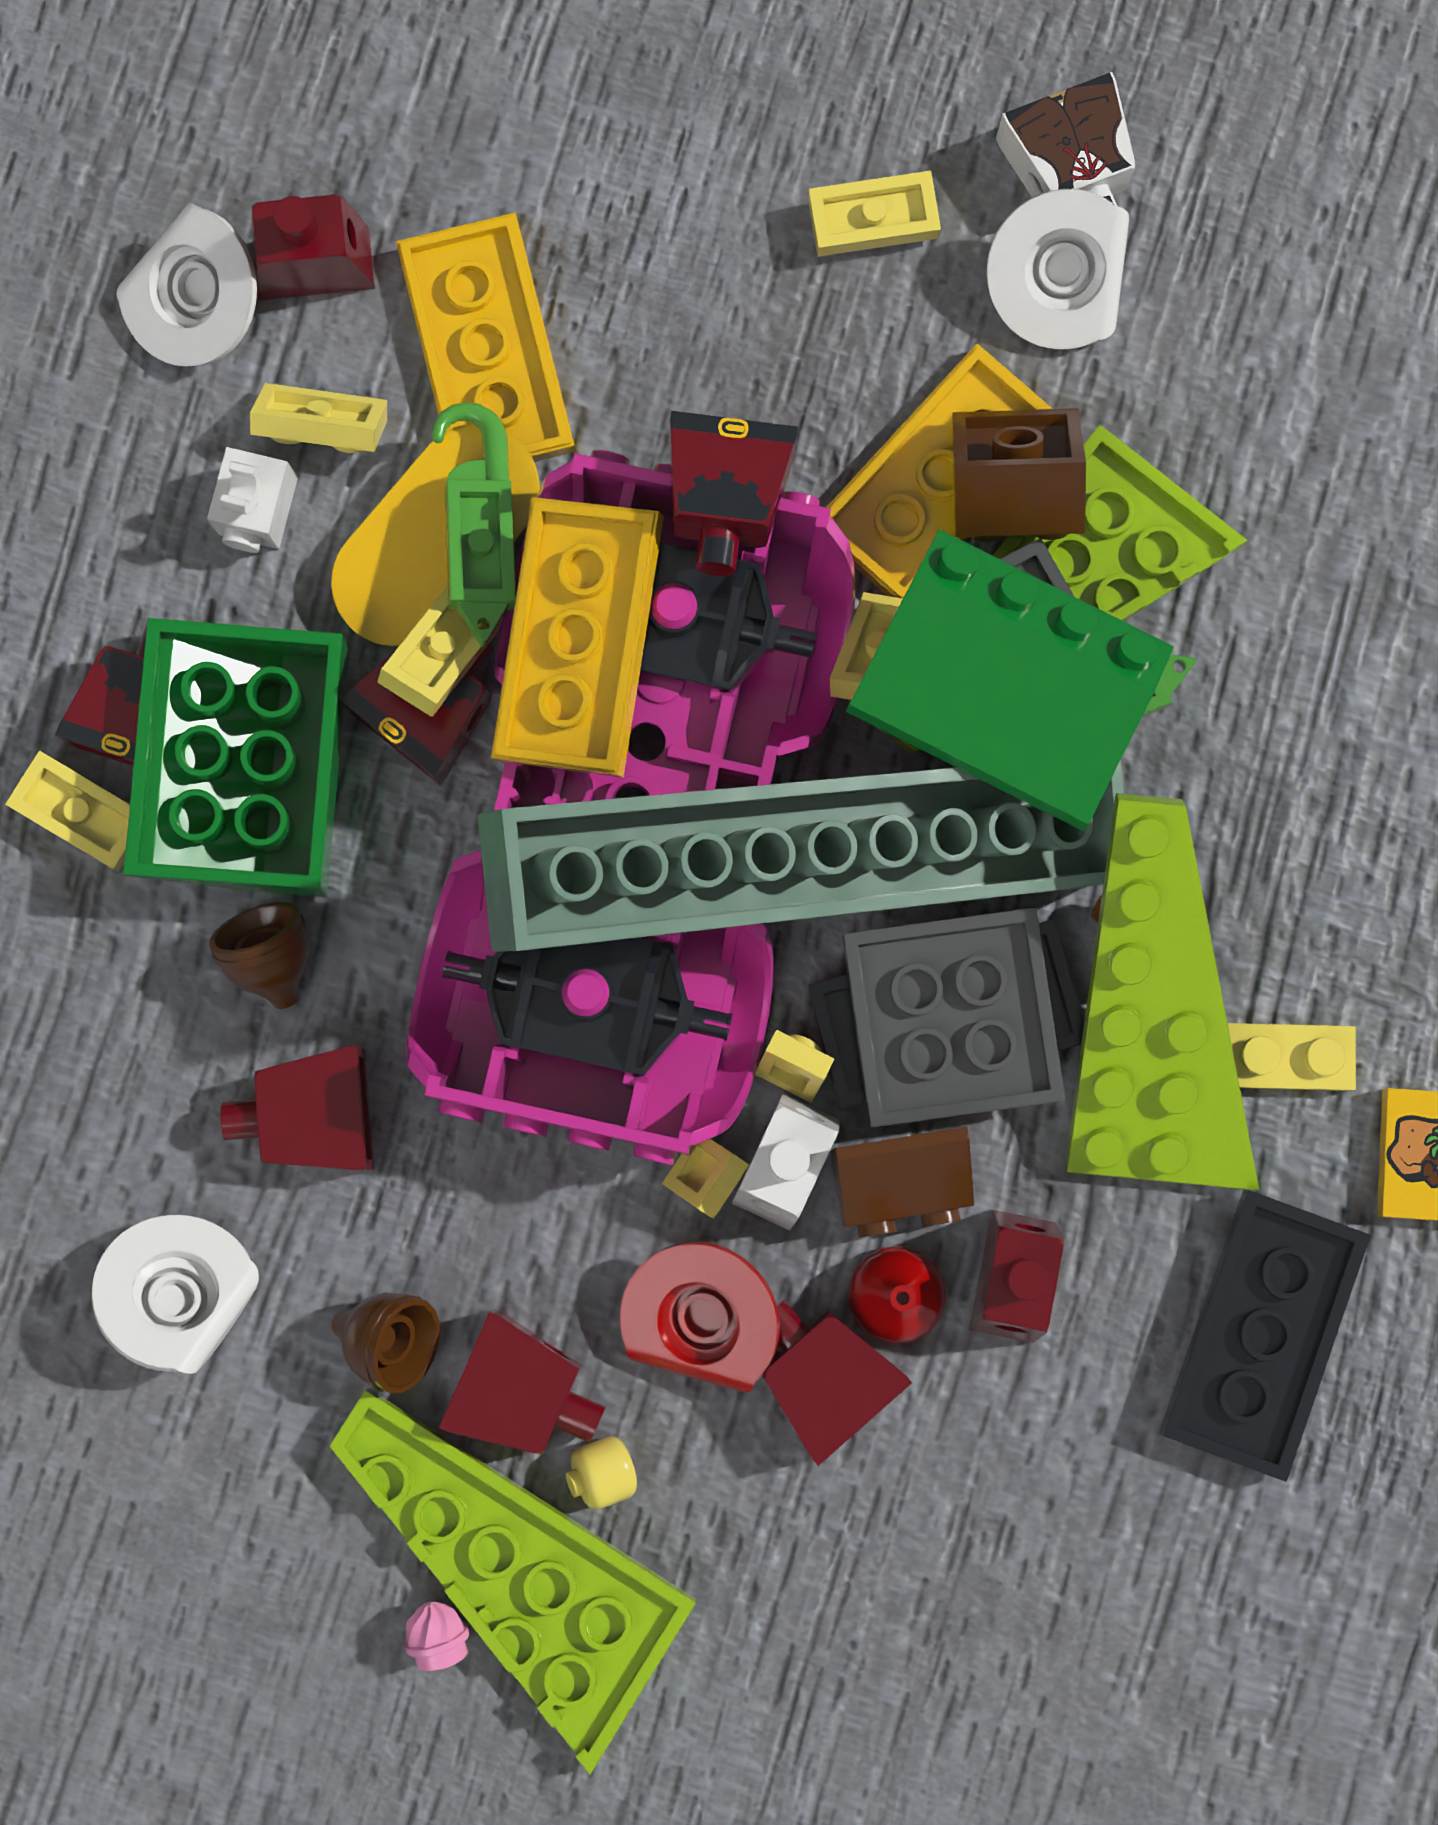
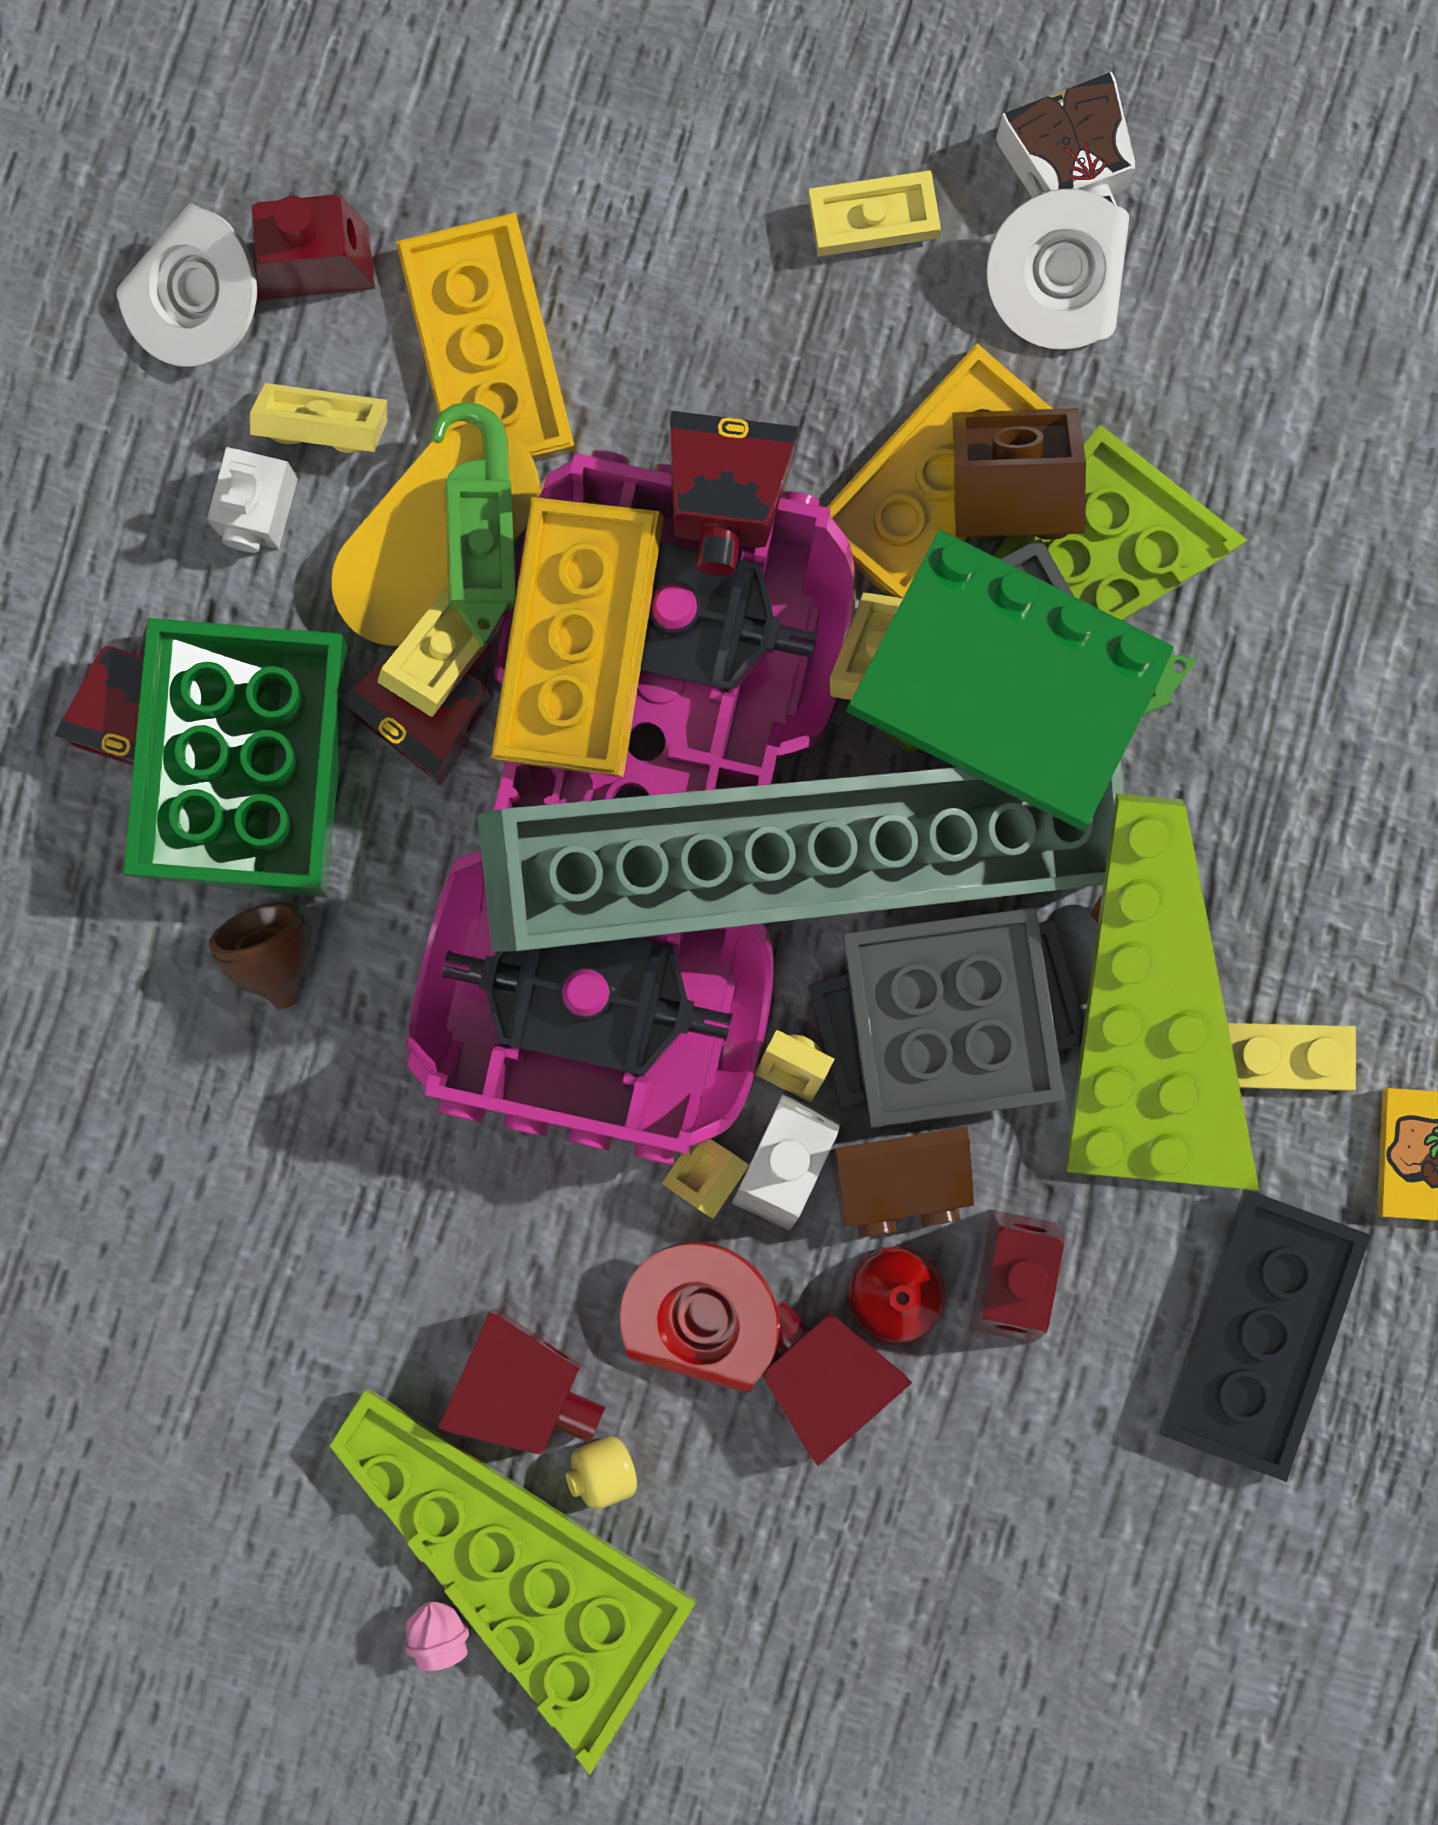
(73, 809): light yellow plate -> none
(171, 1291): white hat -> none
(308, 1112): dark red torso -> none
(389, 1340): reddish brown helmet -> none

